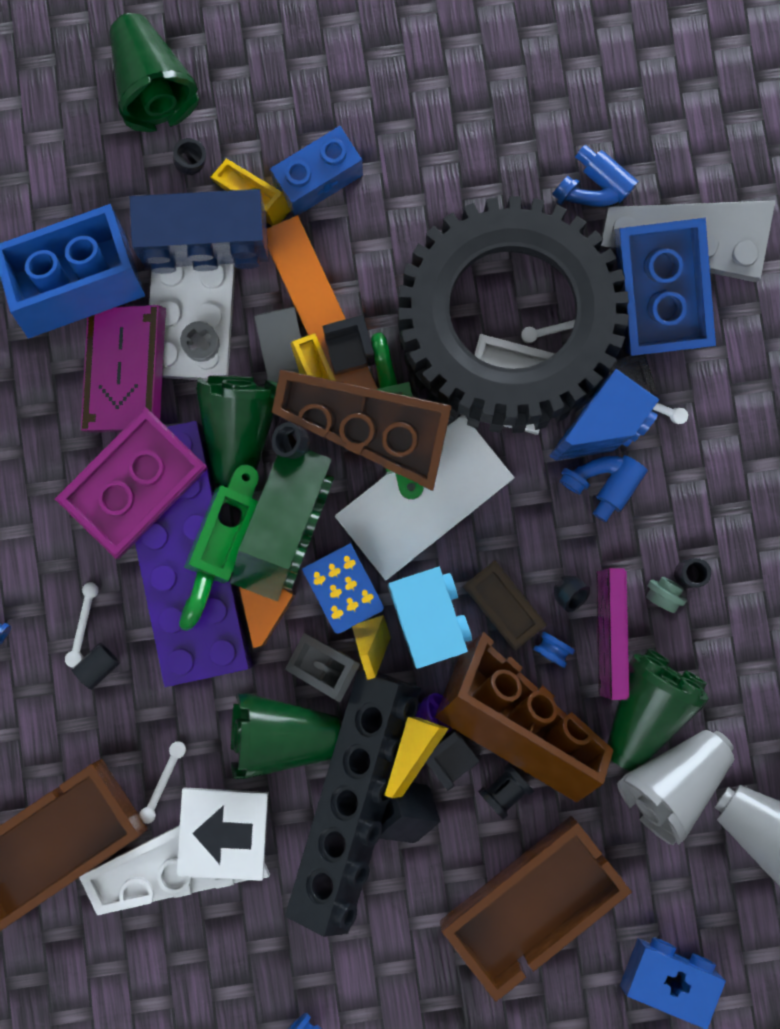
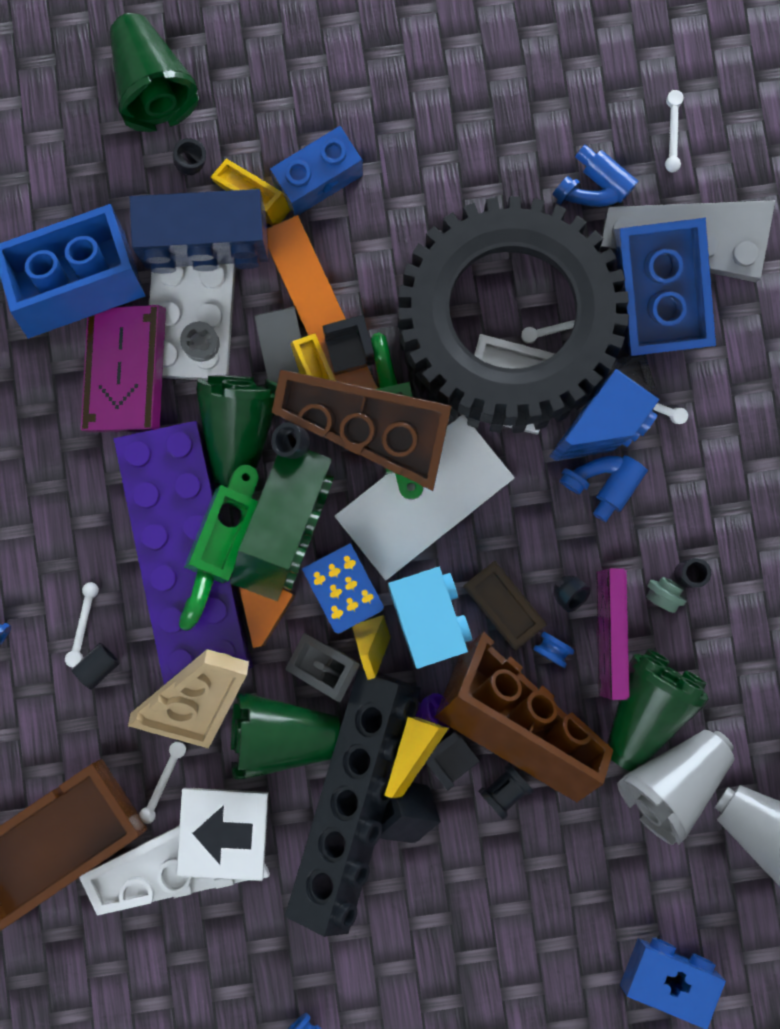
(131, 483): magenta tile -> none
(193, 700): none -> tan wing
(534, 908): reddish brown piece -> none
(673, 100): none -> white hinge

